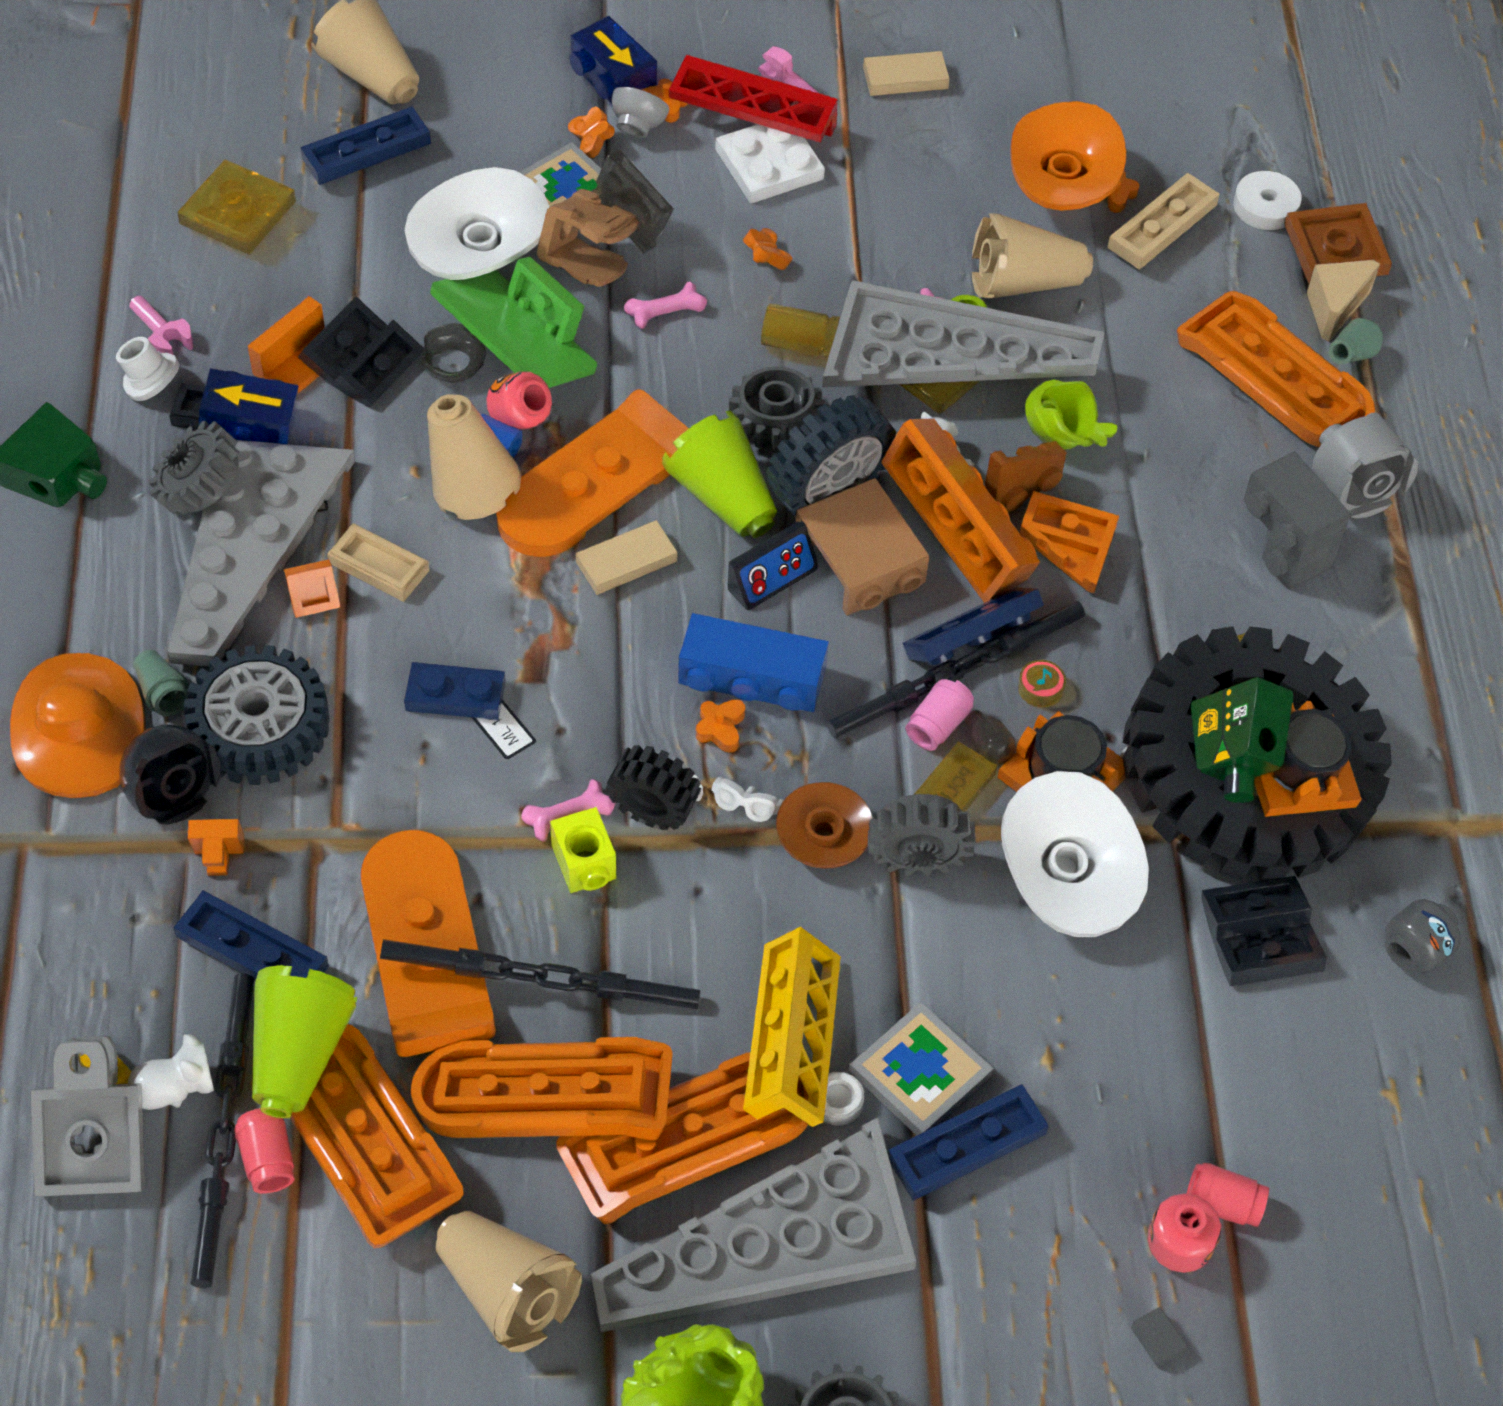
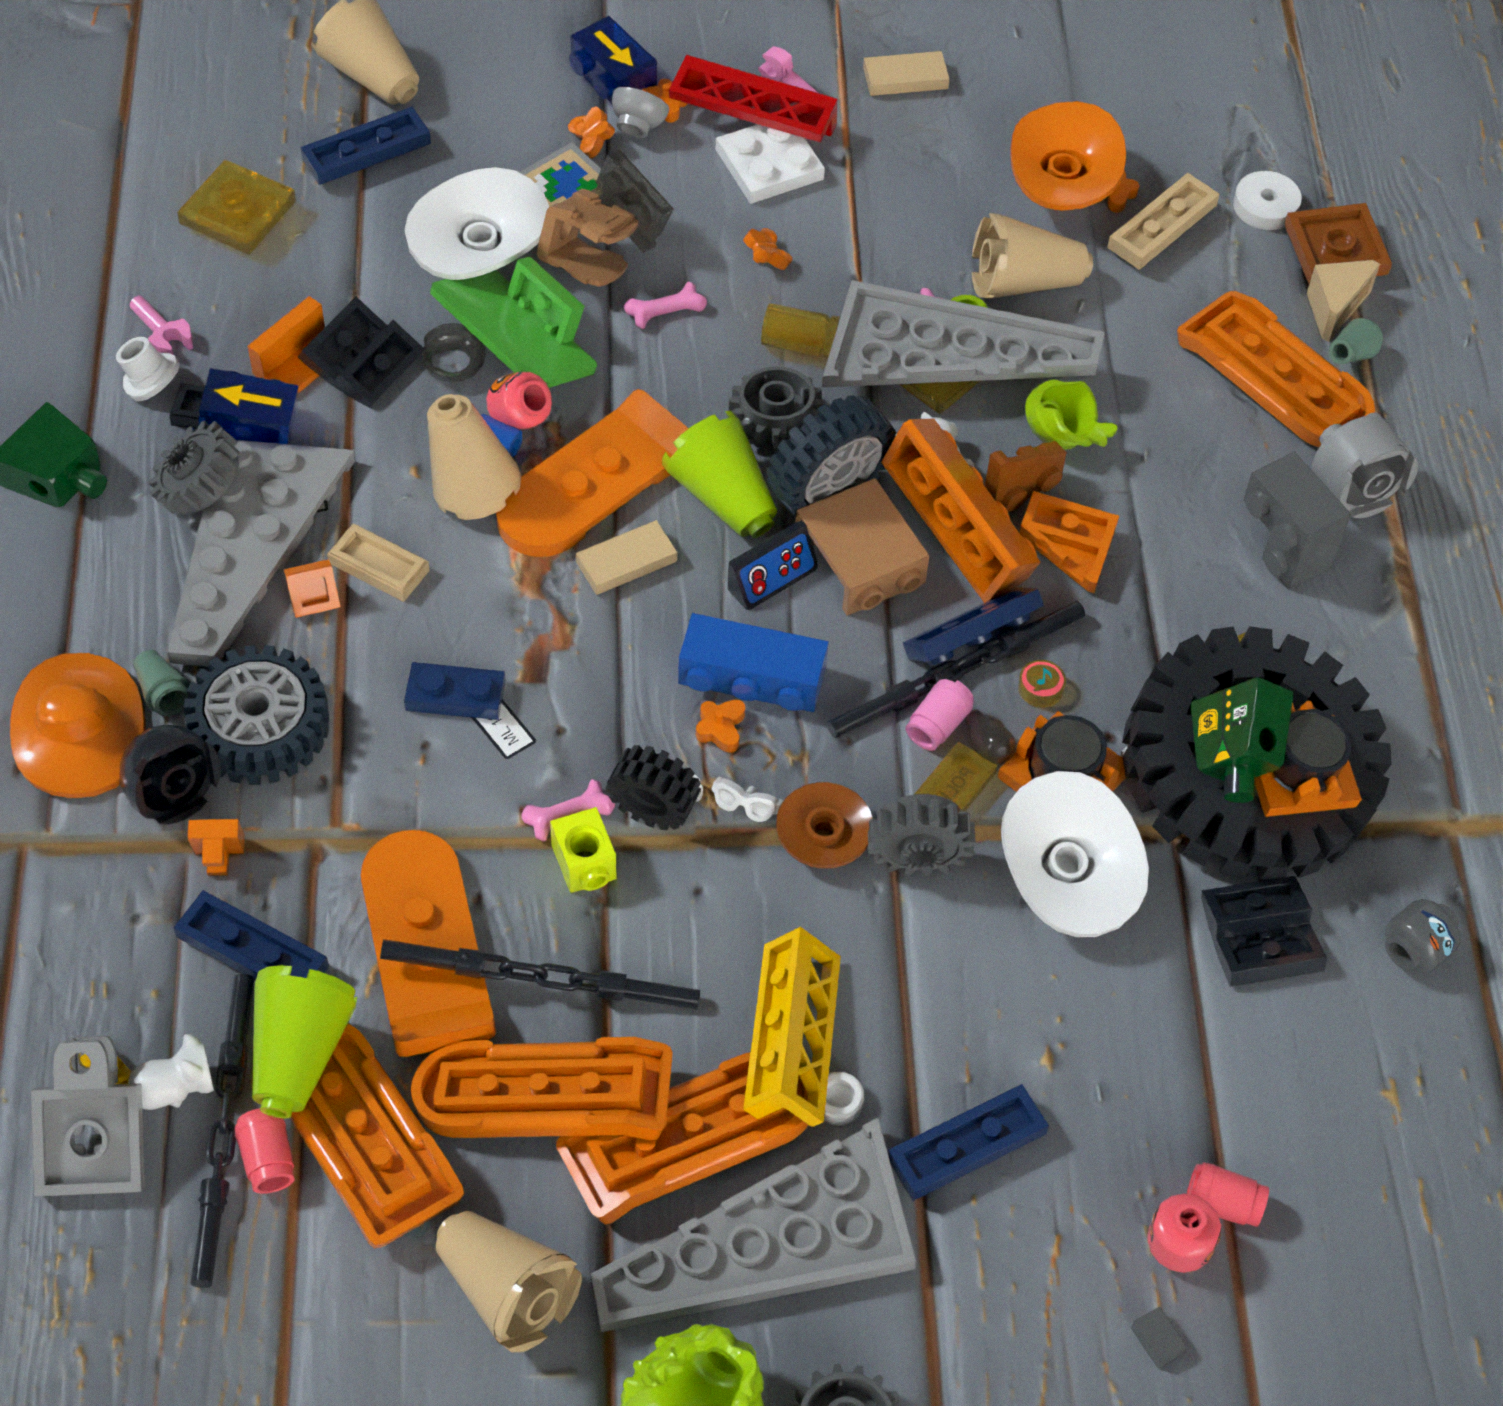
(921, 1070): tile -> none

